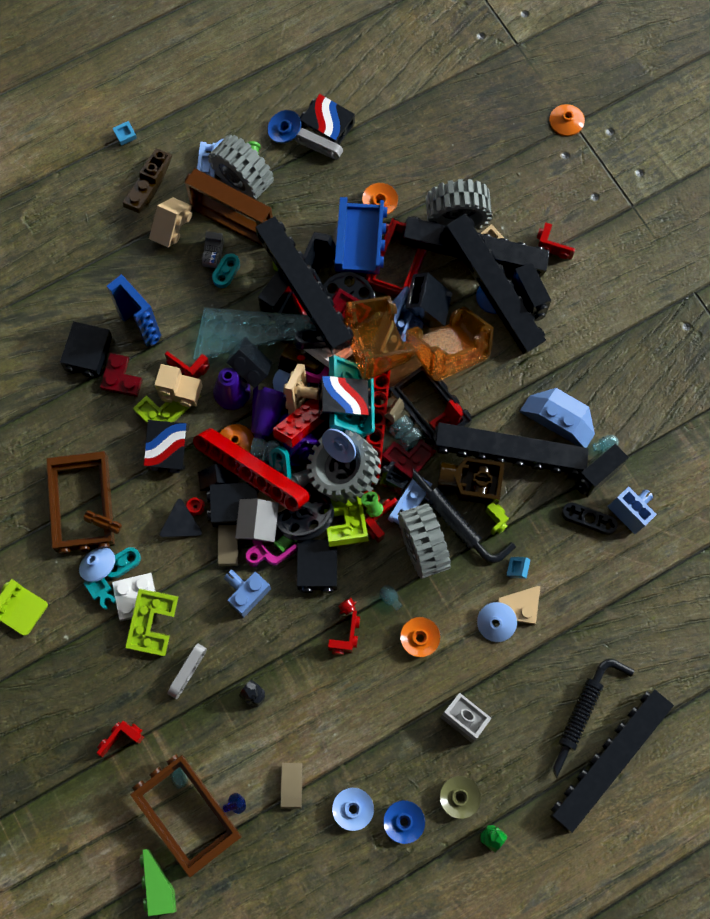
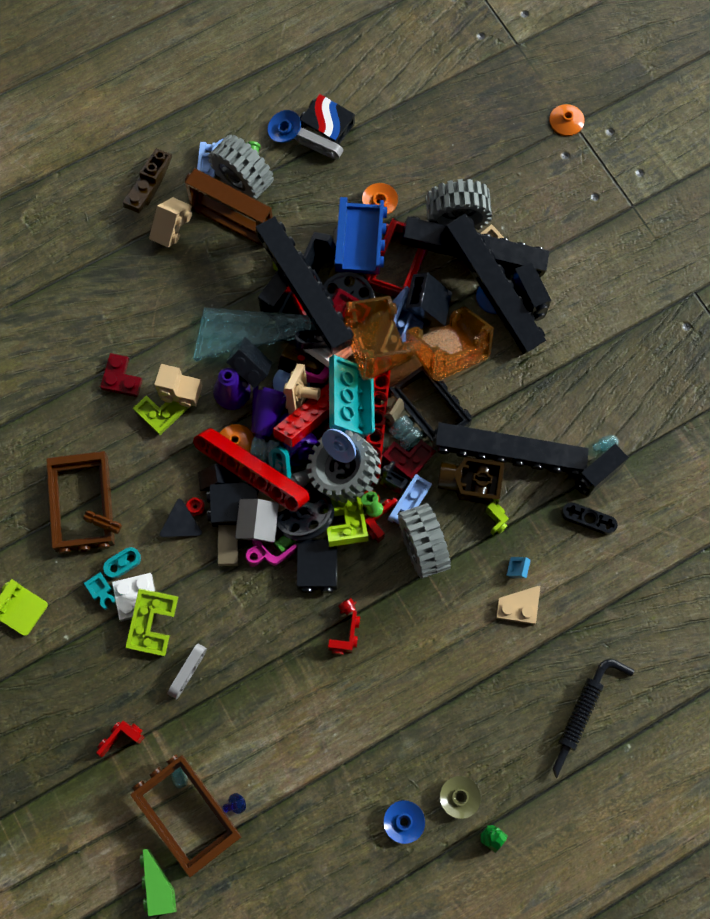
(86, 349): black brick -> none
(97, 564): light blue dish -> none
(124, 133): dark azure plate -> none
(129, 303): blue panel -> none
(165, 445): panel -> none
(199, 367): red bracket -> none
(212, 249): dark grey leg -> none
(225, 271): teal plate -> none
(247, 592): medium blue brick -> none
(252, 694): black rock -> none
(291, 786): dark tan slope -> none
(343, 397): panel -> none
(364, 806): light blue dish -> none
(390, 596): clear light blue cylinder -> none
(423, 627): orange dish -> none
(451, 415): red bracket -> none
(457, 522): black piece -> none
(466, 718): light grey slope -> none
(506, 618): light blue dish -> none
(561, 415): medium blue wedge -> none
(562, 251): red bracket -> none
(611, 761): black brick -> none
(633, 509): medium blue brick -> none

